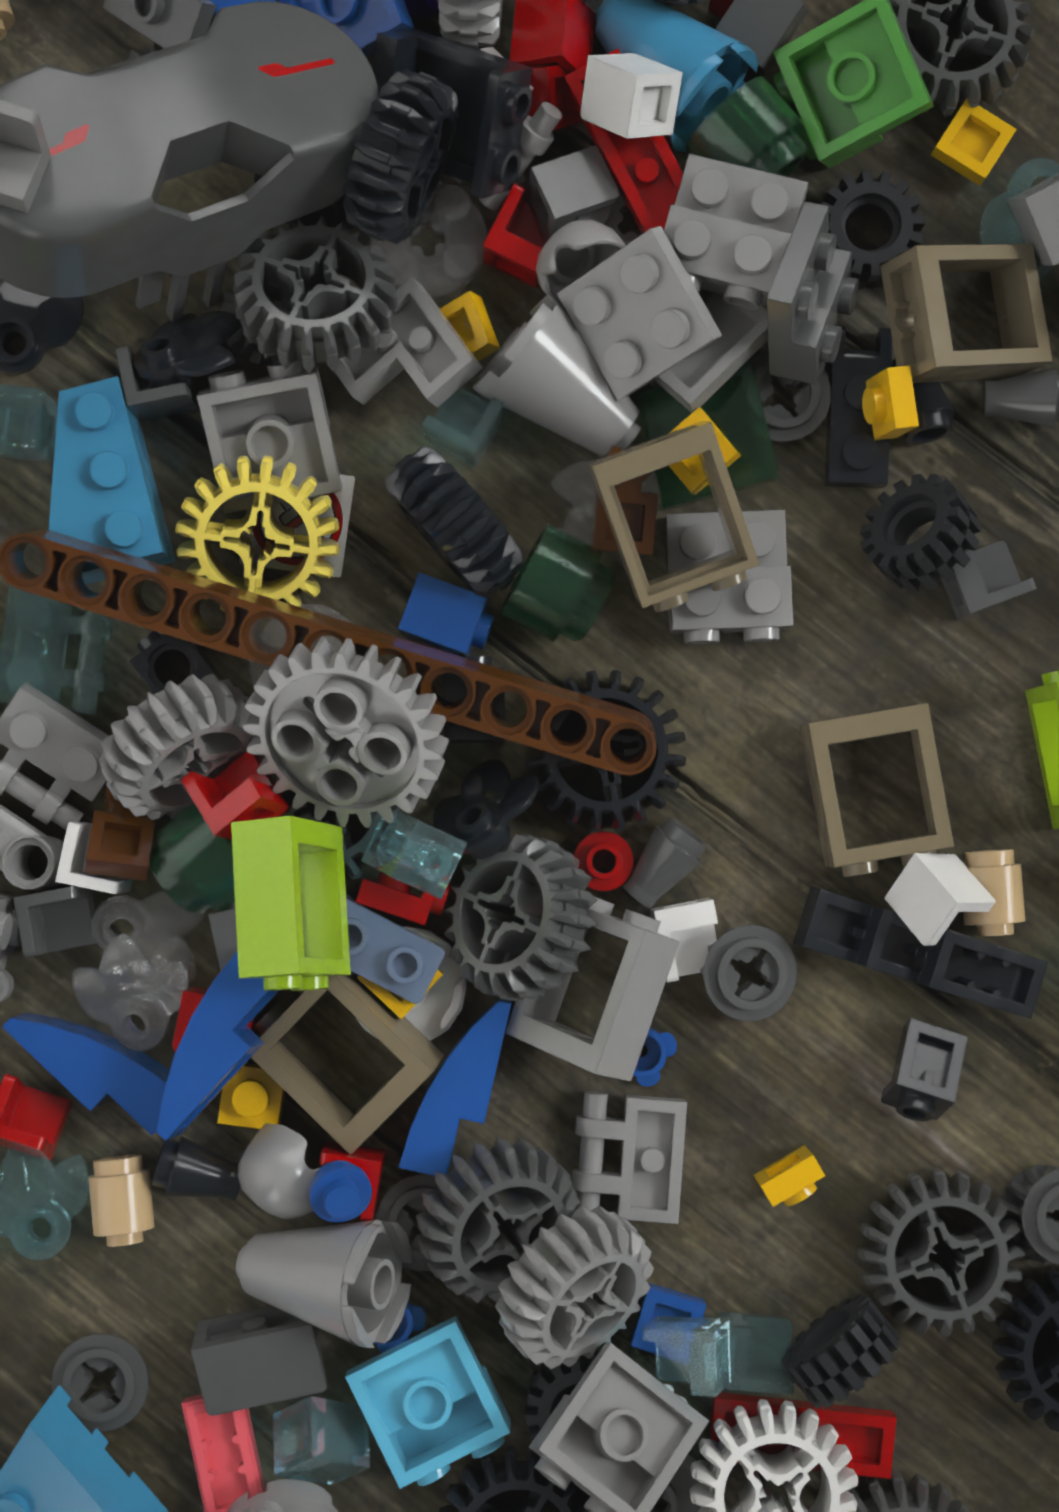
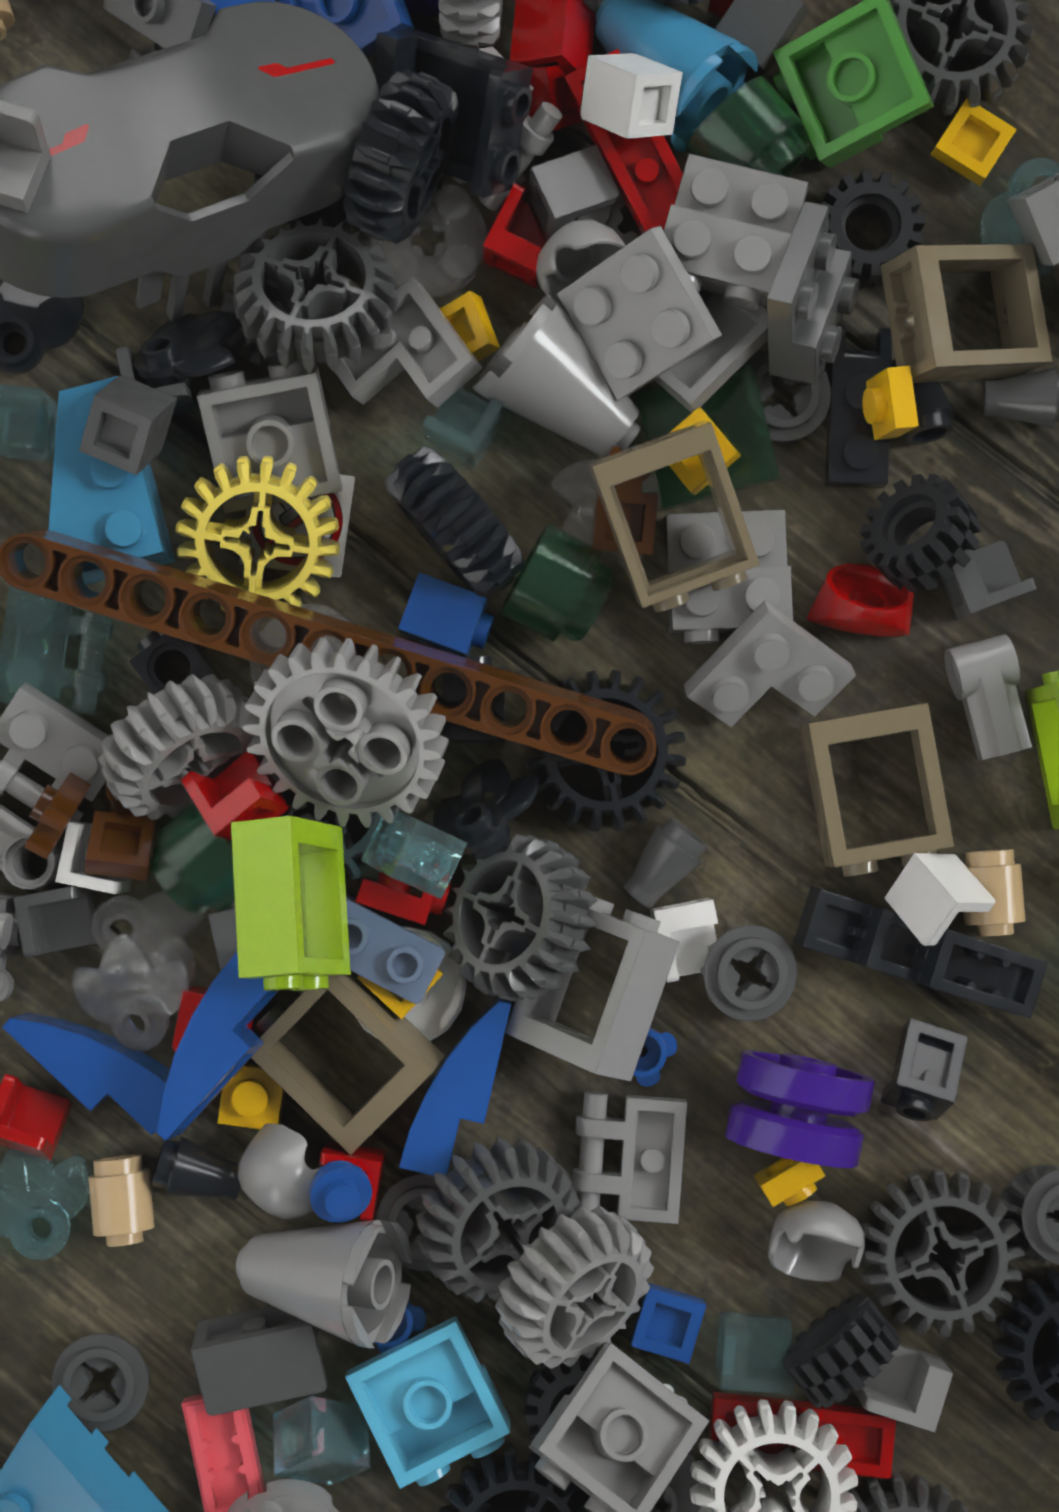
(54, 813): none -> reddish brown plate
(127, 424): none -> dark grey panel
(621, 852): red plate -> none
(692, 1352): clear light blue panel -> none
(763, 654): none -> light grey plate
(797, 1117): none -> dark purple wheel
(815, 1241): none -> light grey hair
(862, 602): none -> red piece
(909, 1388): none -> light grey panel
(986, 681): none -> light grey piece

